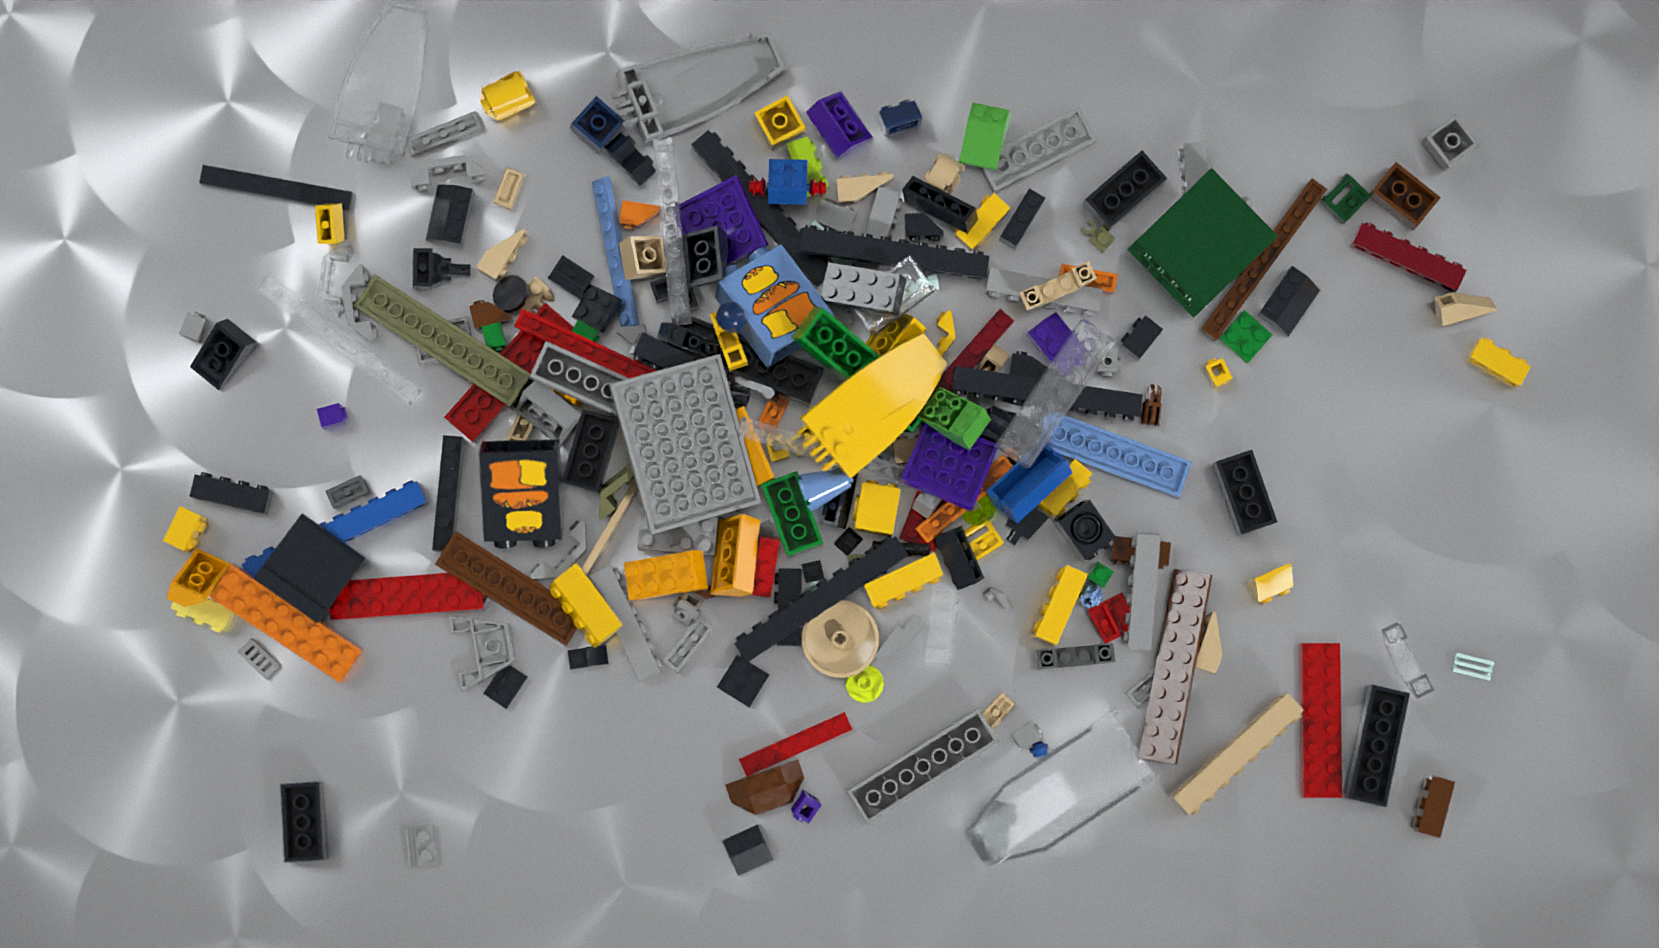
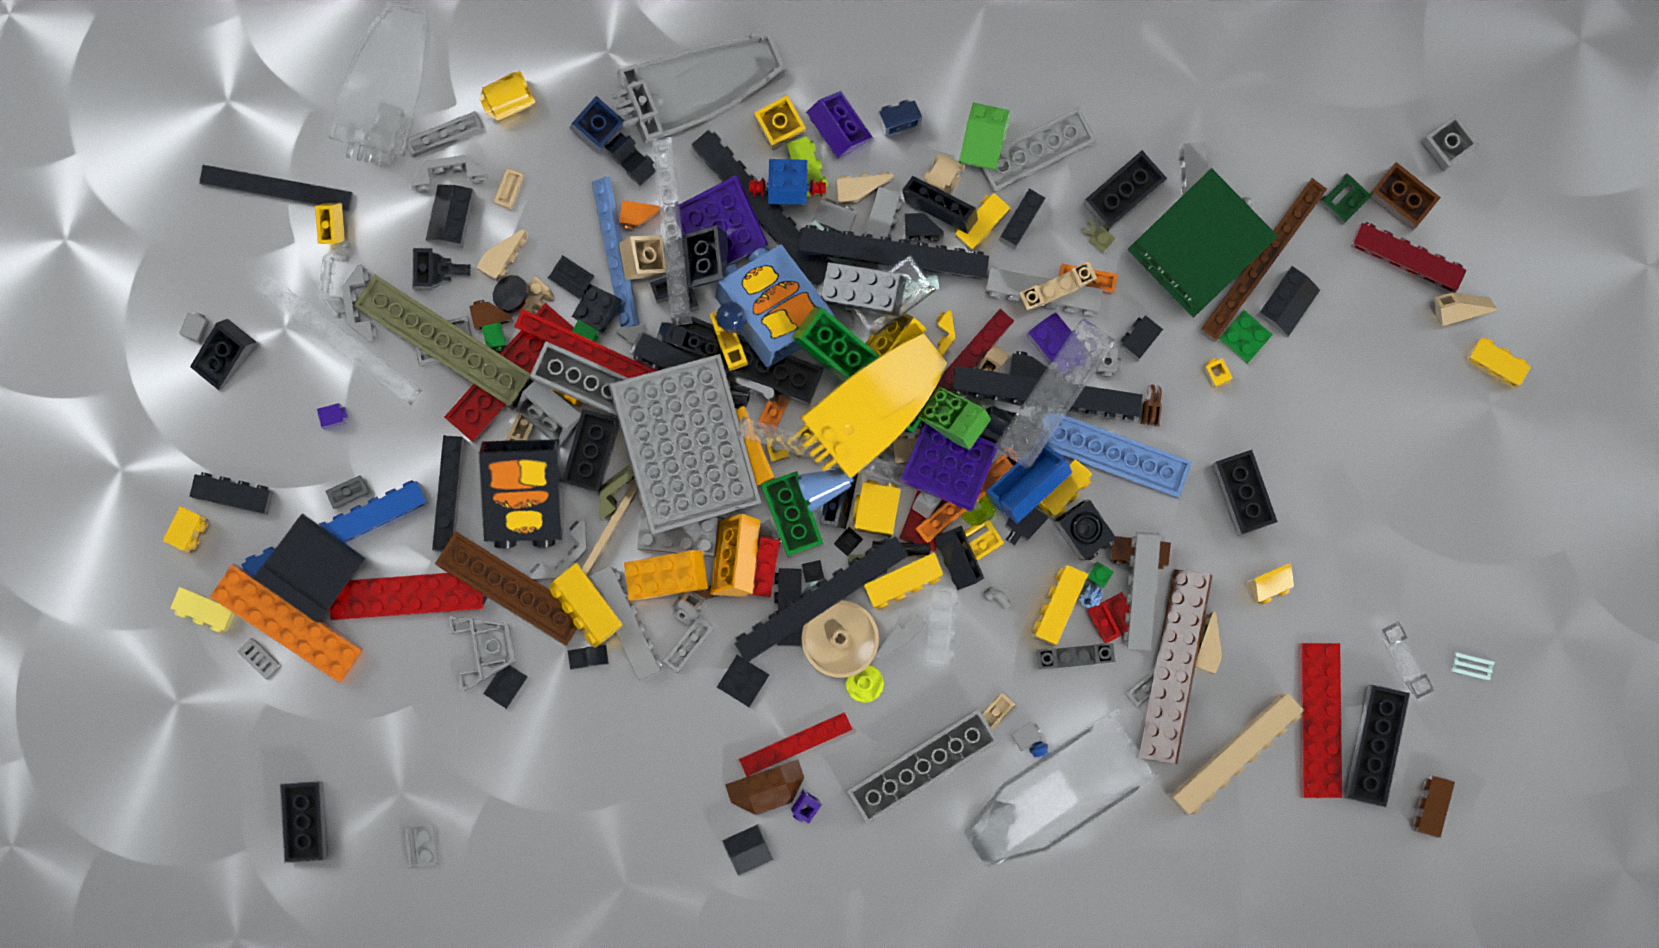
(197, 578): light orange slope -> none

